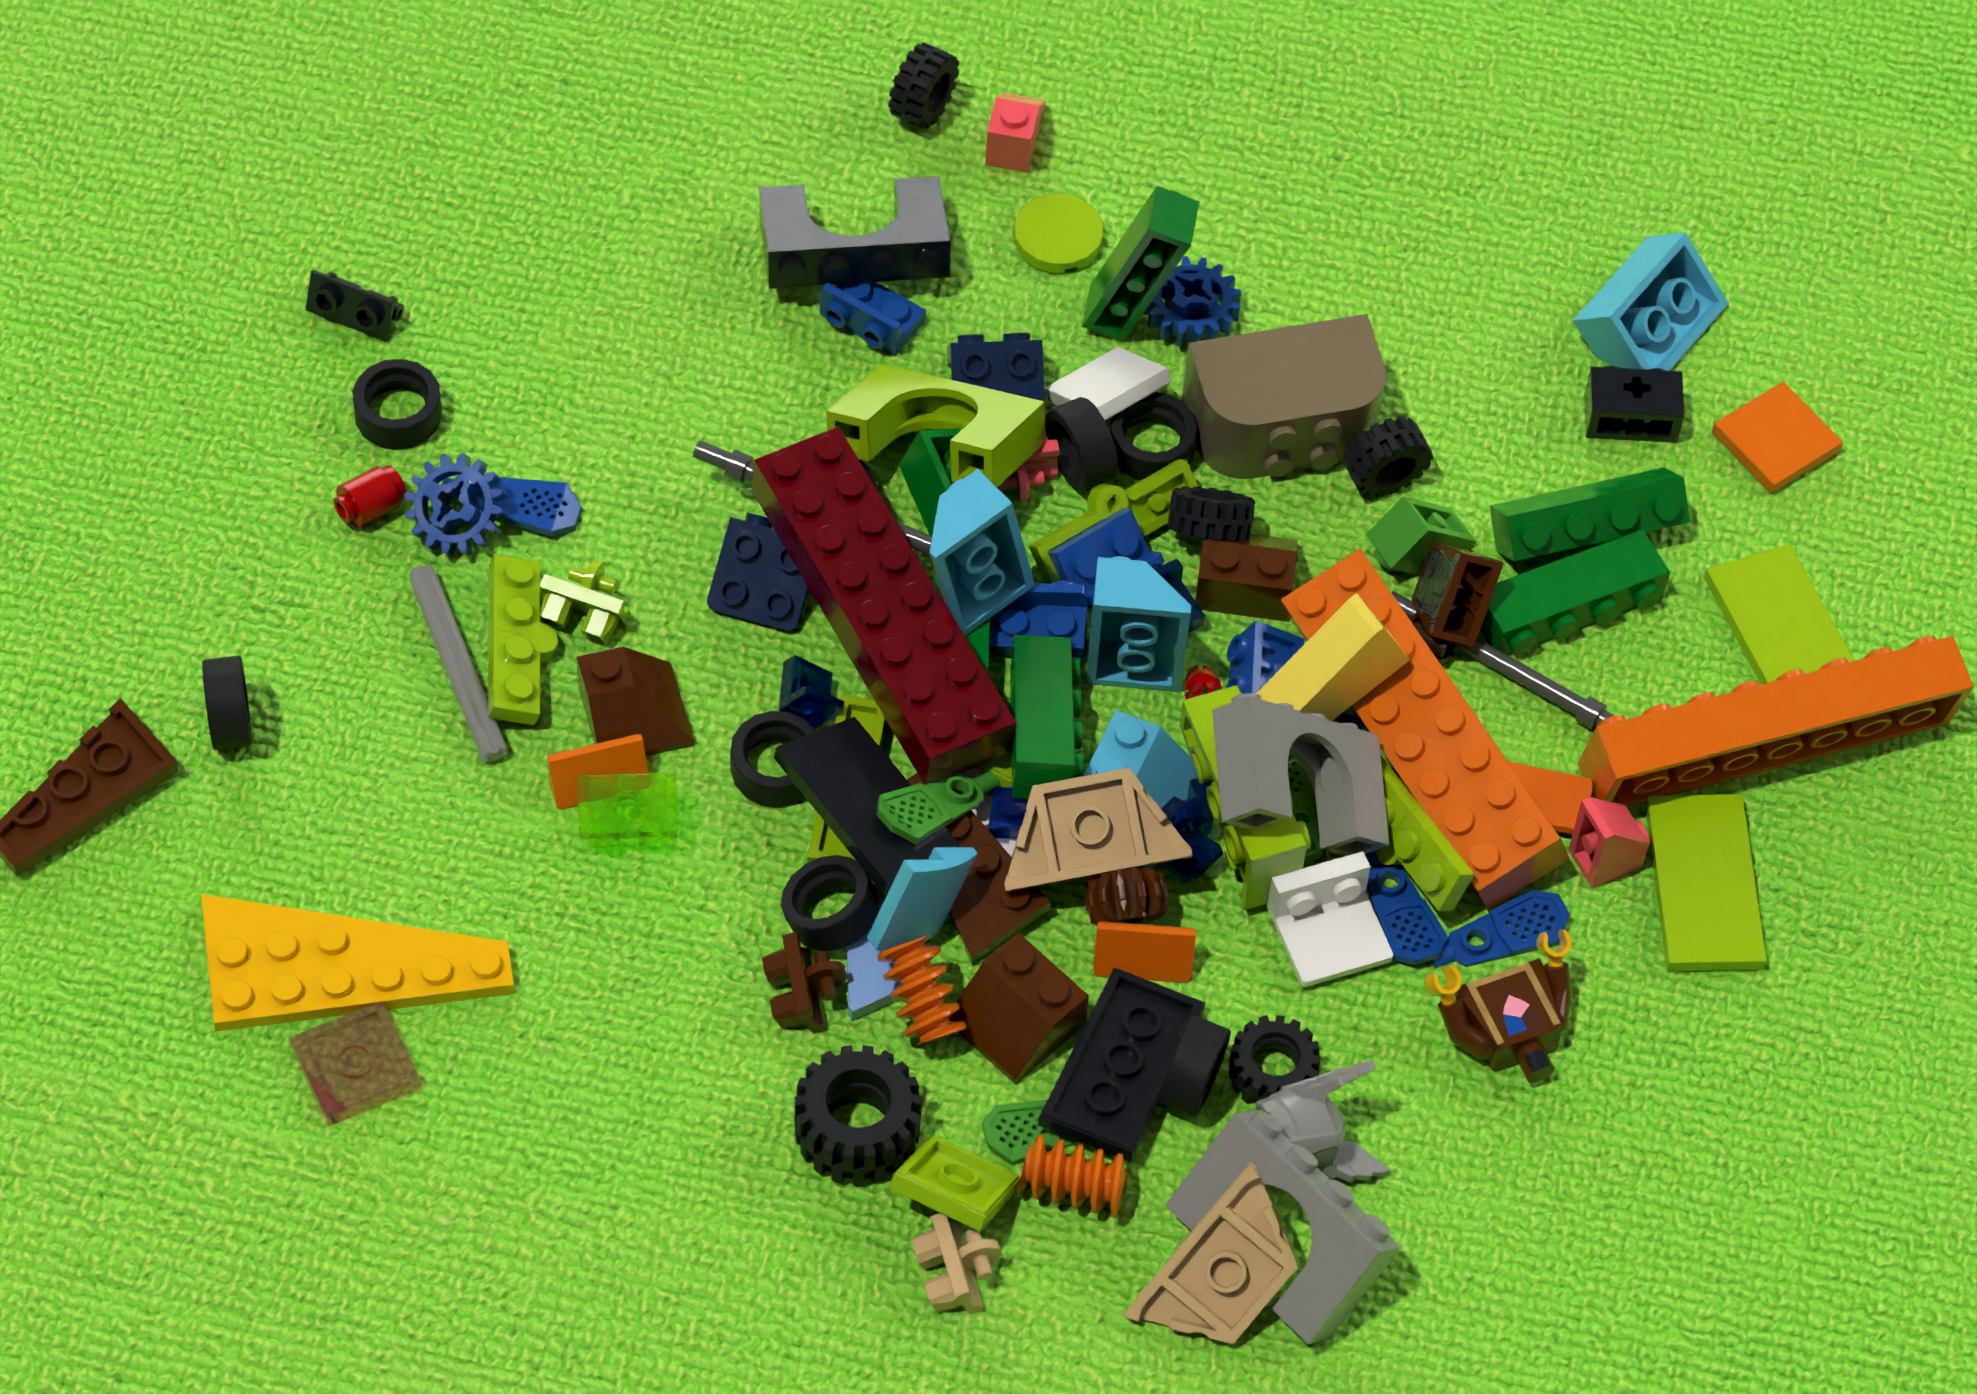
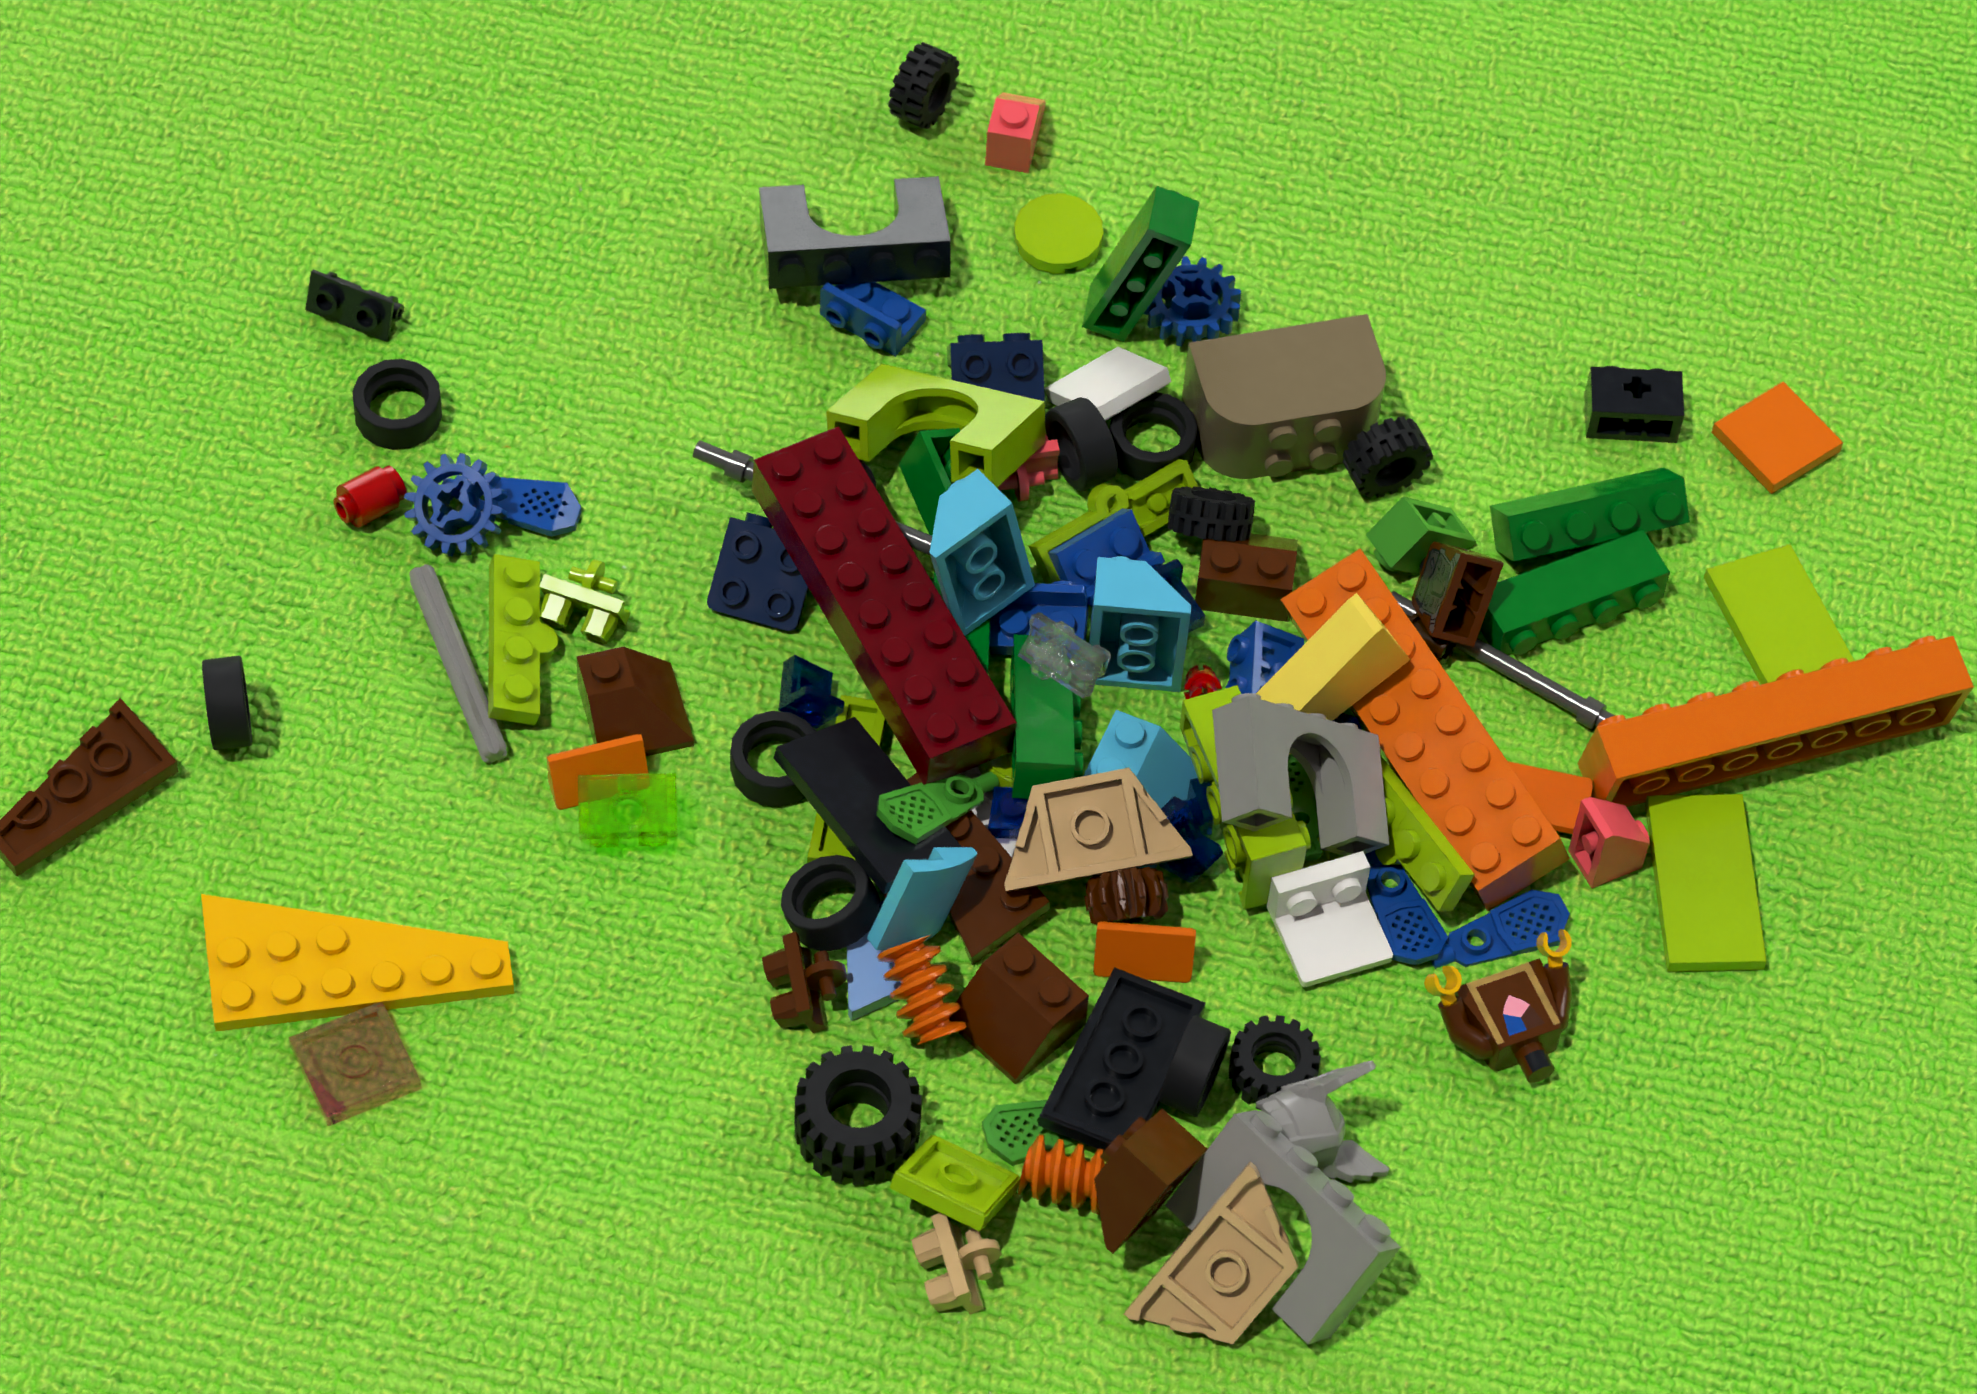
(1063, 656): none -> clear hips
(1142, 1174): none -> reddish brown slope
(1652, 306): medium azure slope -> none

